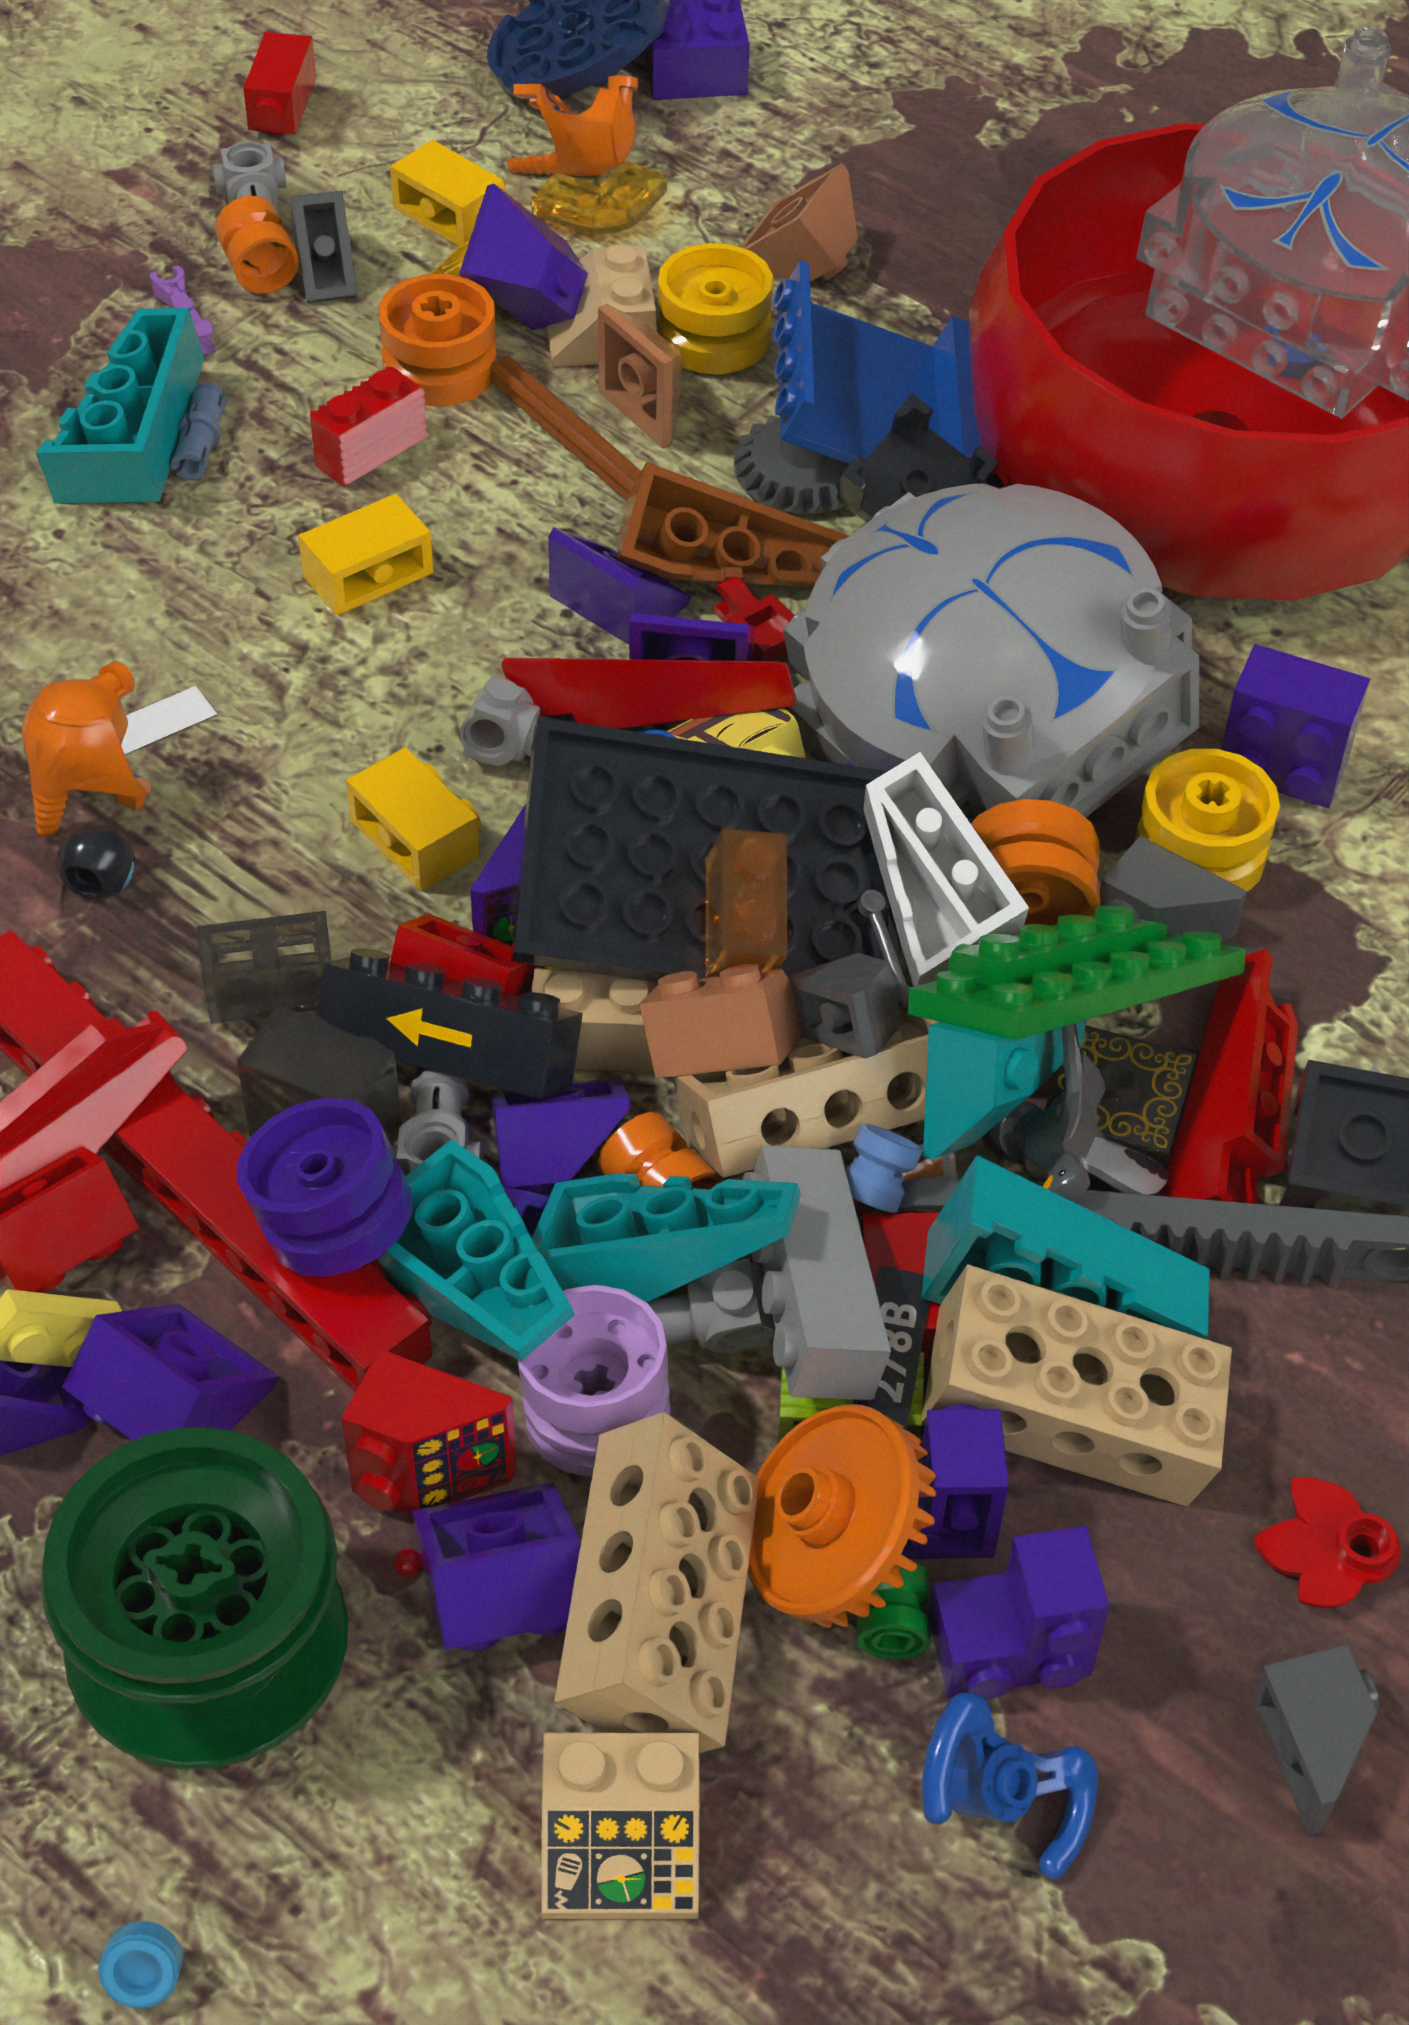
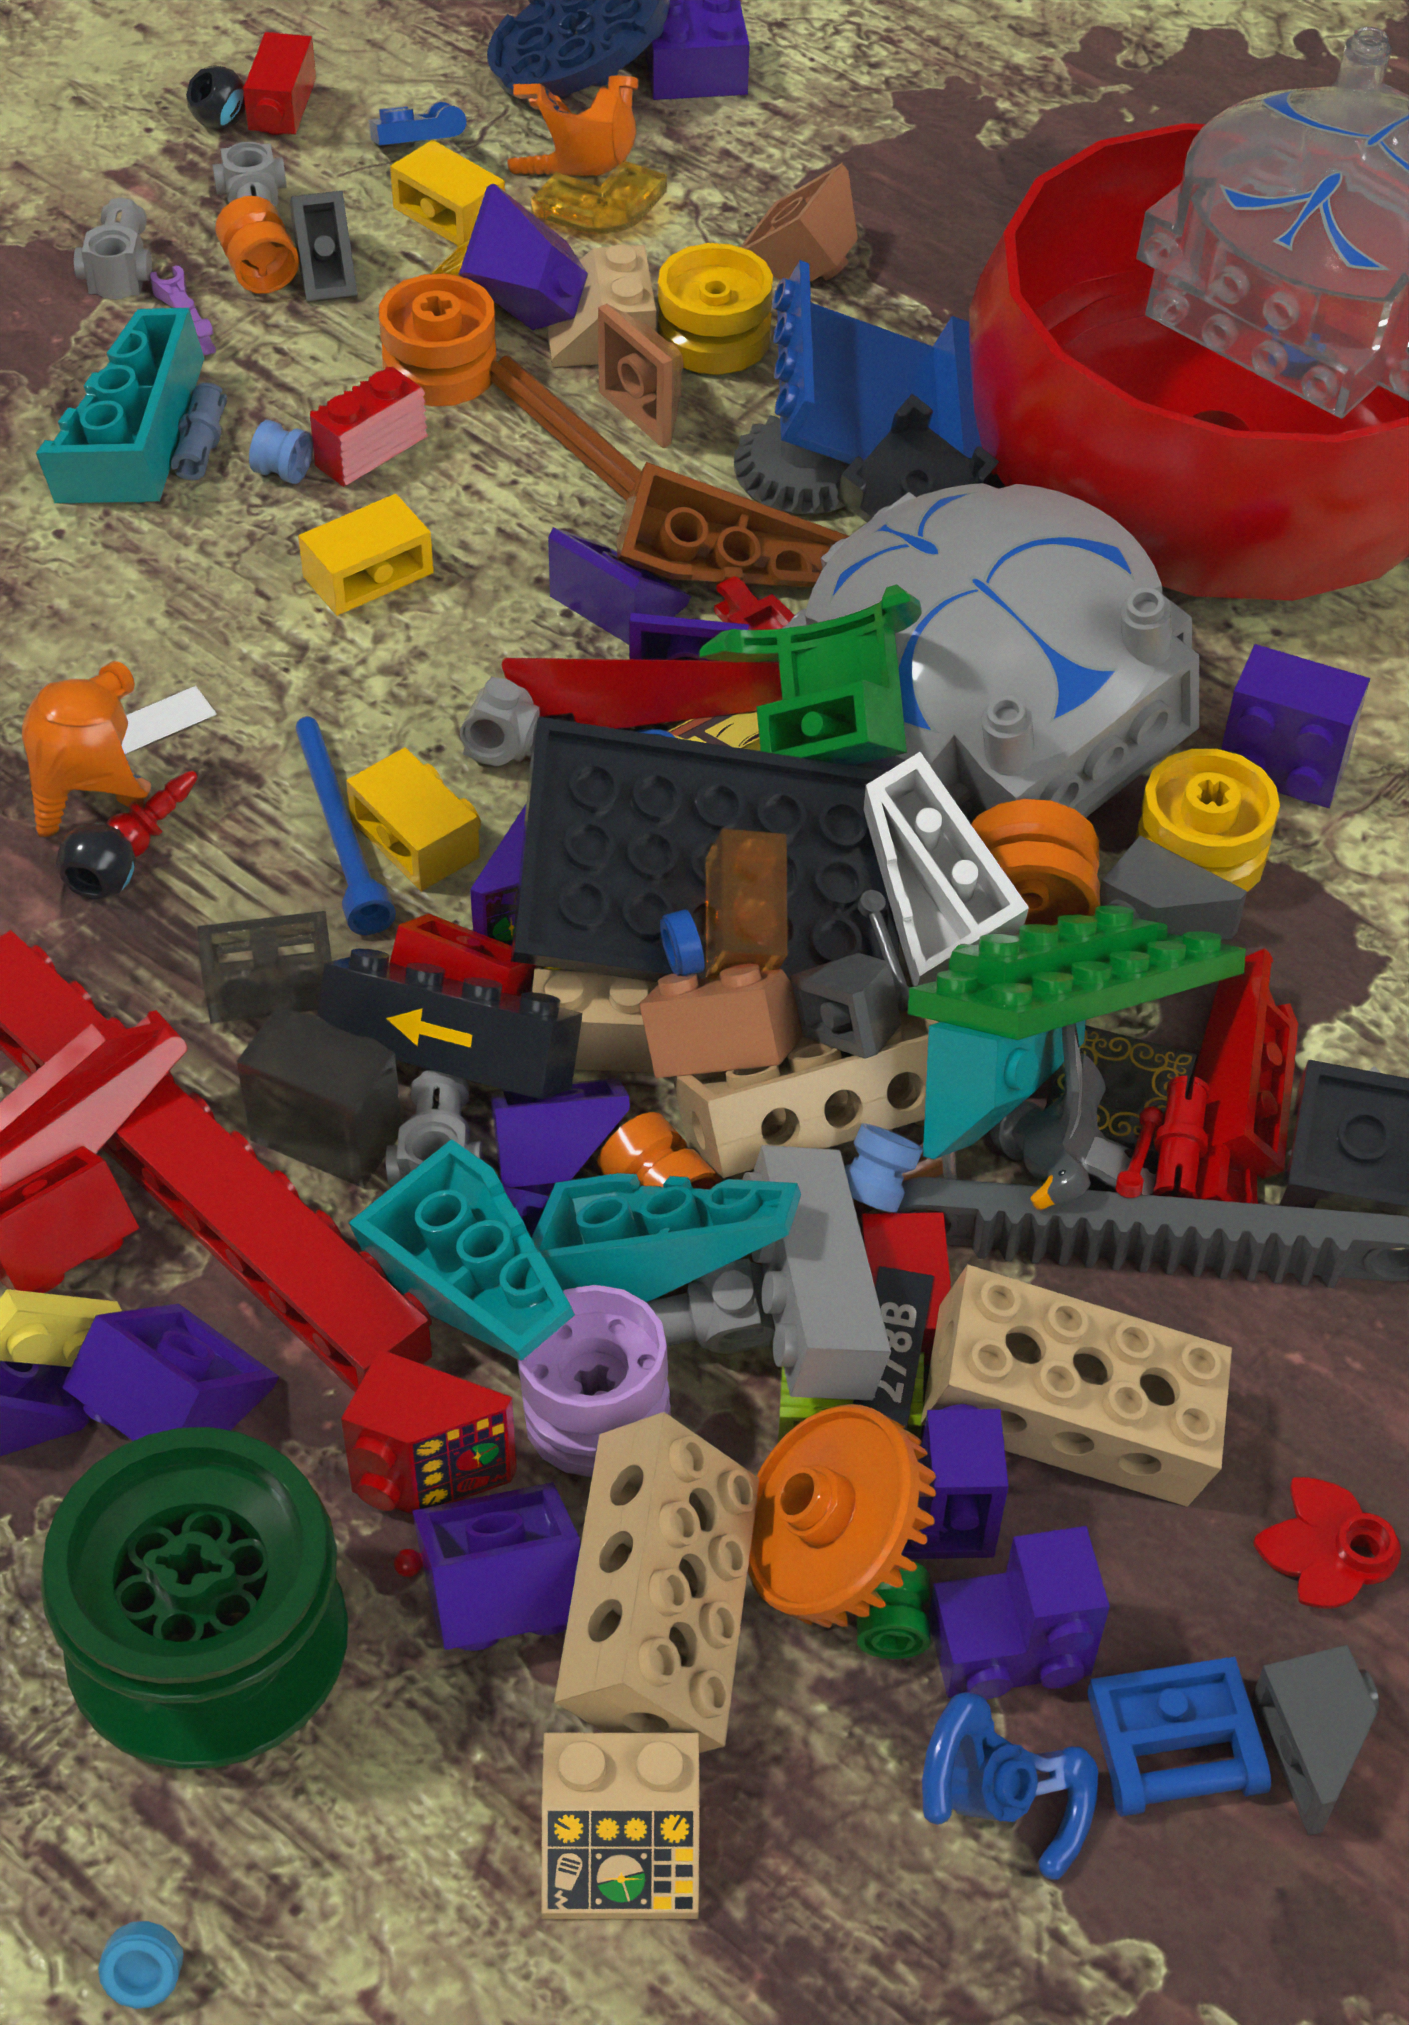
(114, 252): none -> light grey connector
(142, 821): none -> red bar
(216, 97): none -> black piece
(281, 451): none -> medium blue wheel
(325, 1187): dark purple wheel -> none
(366, 902): none -> blue piece
(402, 125): none -> blue plate
(682, 943): none -> blue tile
(835, 682): none -> green piece
(1055, 1244): teal wedge -> none
(1130, 1182): none -> red hinge
(1173, 1712): none -> blue plate
(1181, 1138): none -> red pin

